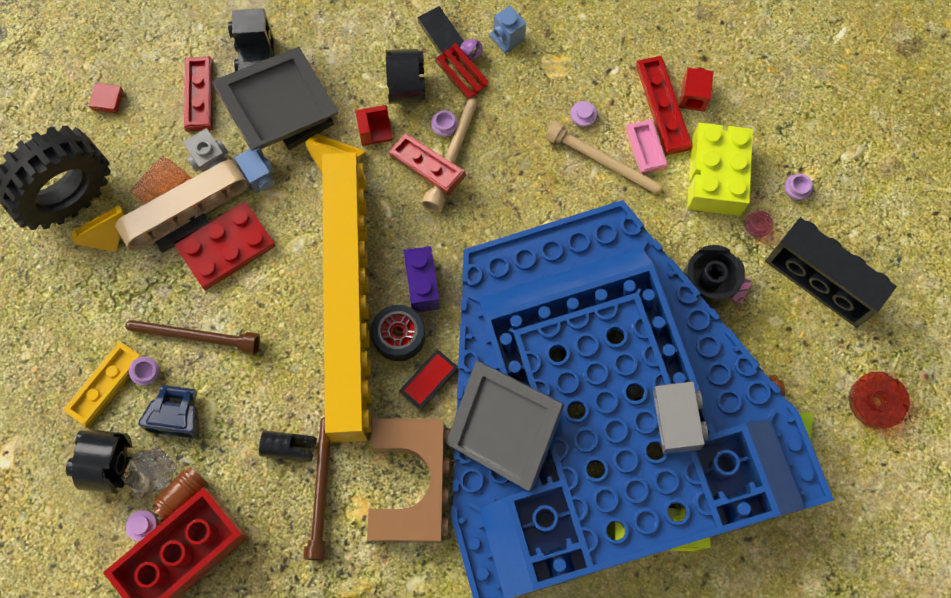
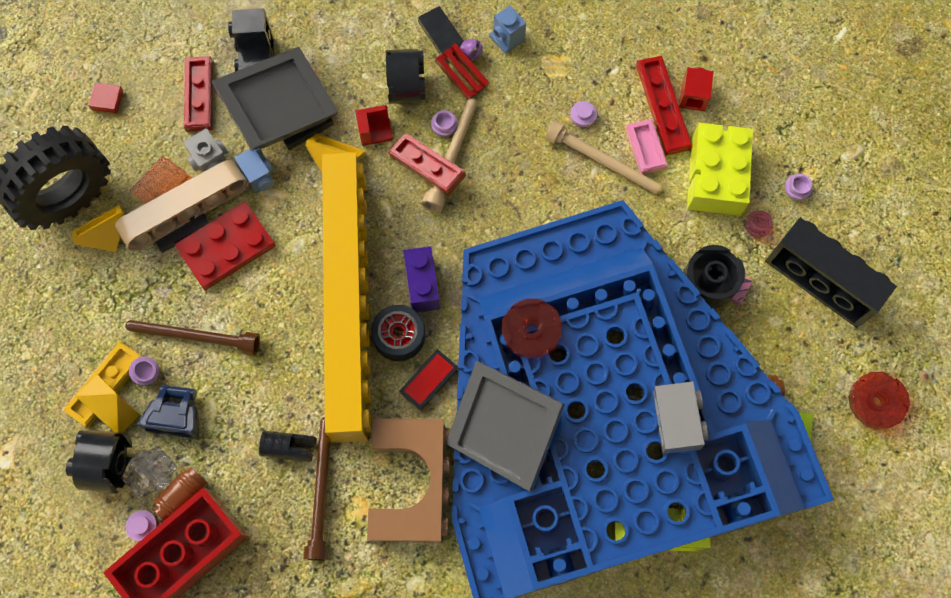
(107, 405): none -> yellow slope
(532, 313): none -> clear red plate

